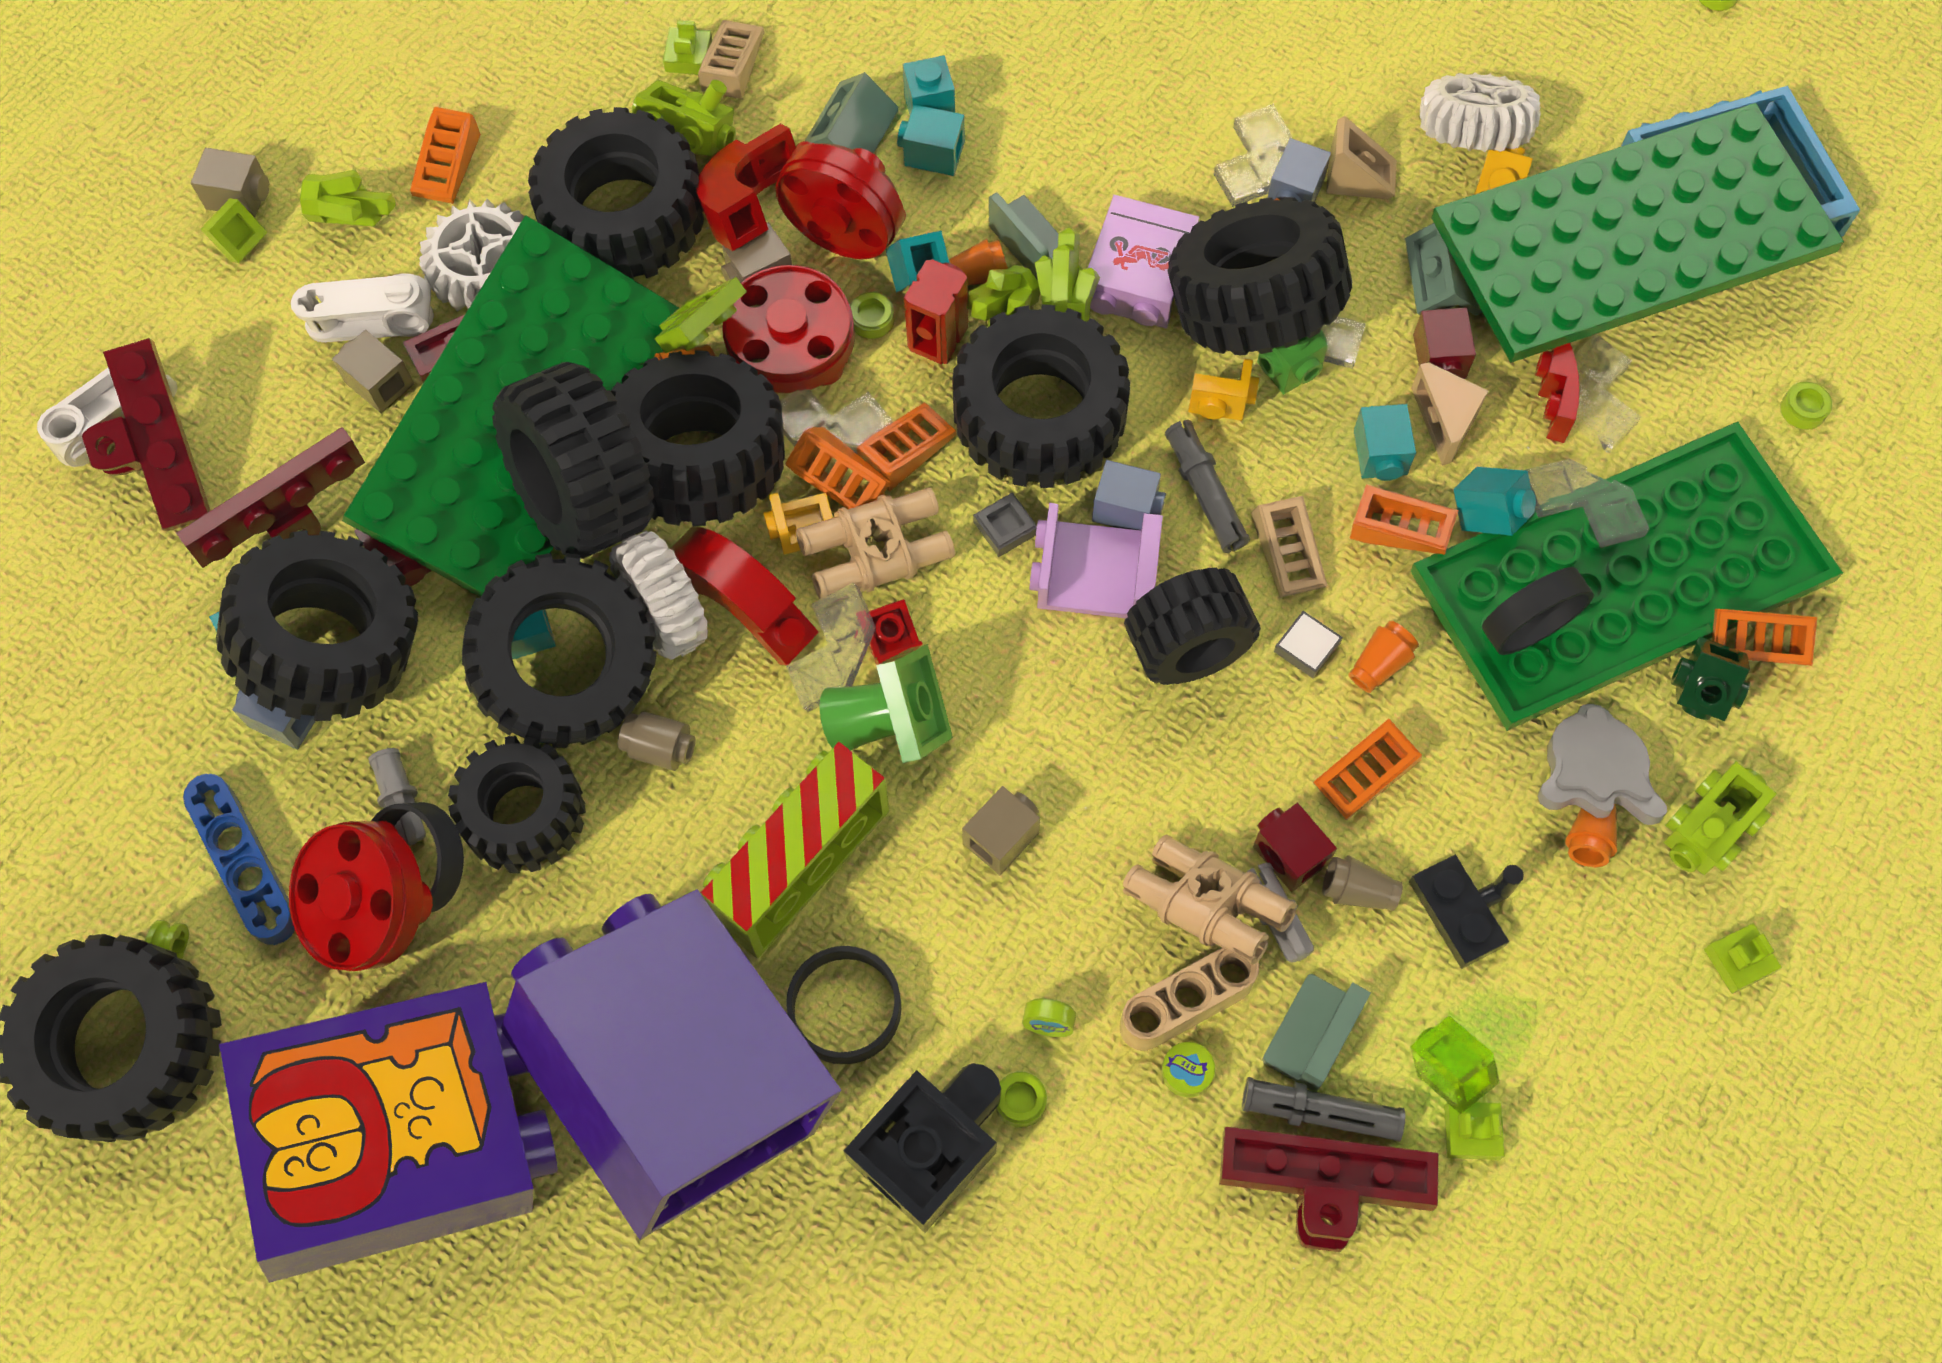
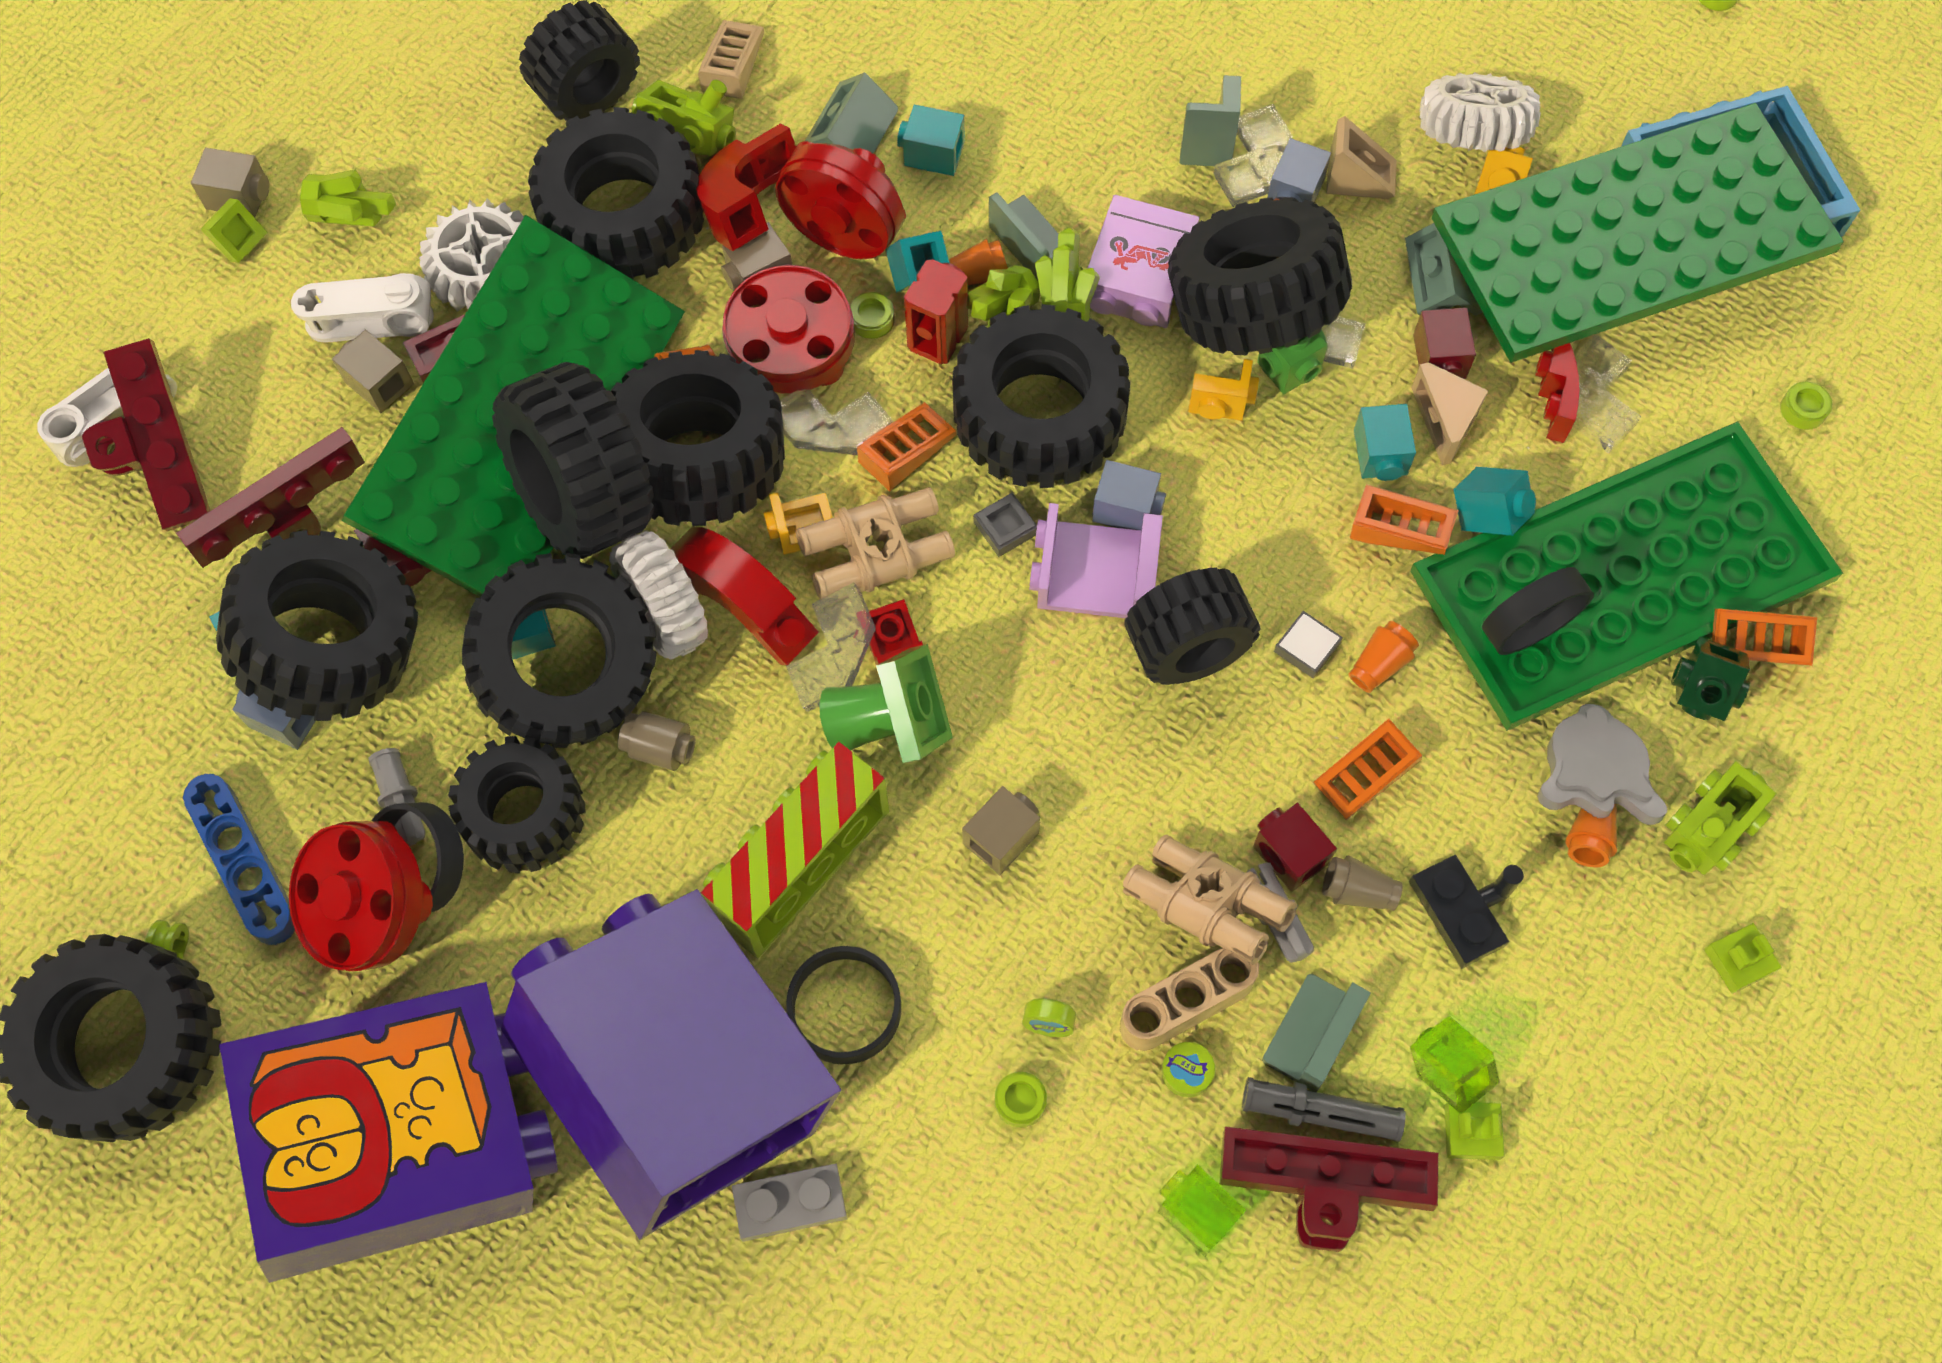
(450, 129): orange slope -> none
(579, 60): none -> black tyre
(686, 48): lime tile -> none
(688, 323): lime plate -> none
(789, 1202): none -> light grey plate
(814, 454): orange slope -> none
(929, 84): teal brick -> none
(933, 1143): black brick -> none
(1199, 471): dark grey pin -> none
(1199, 1208): none -> clear neon green brick
(1212, 128): none -> sand green panel
(1296, 511): tan slope -> none
(1608, 505): clear tile -> none

